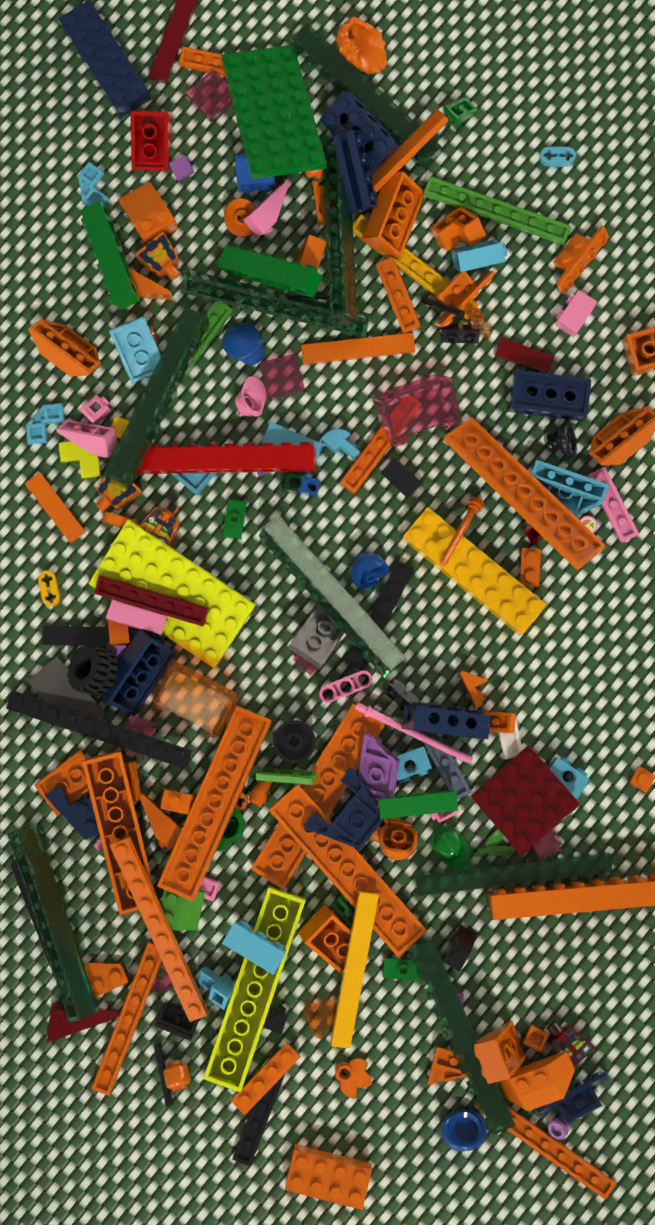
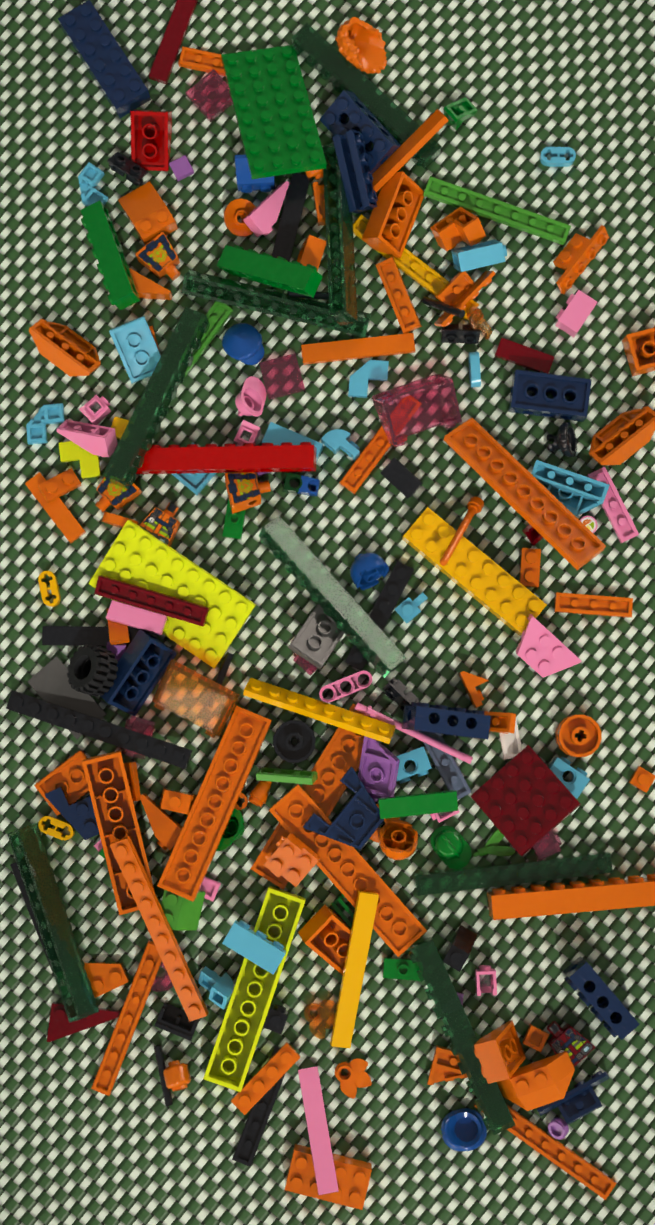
(58, 823): none -> yellow beam
(59, 485): none -> orange plate
(123, 165): none -> black hinge
(224, 668): none -> black bar
(244, 490): none -> torso
(247, 433): none -> bright pink window
(291, 216): none -> black tile
(291, 859): none -> orange plate
(318, 1131): none -> bright pink tile
(319, 710): none -> yellow plate
(369, 371): none -> medium azure tile
(409, 609): none -> medium azure plate
(474, 369): none -> medium azure beam
(485, 980): none -> bright pink window
(544, 650): none -> bright pink wing
(589, 735): none -> orange wheel
(593, 605): none -> orange plate
(618, 1024): none -> dark blue brick

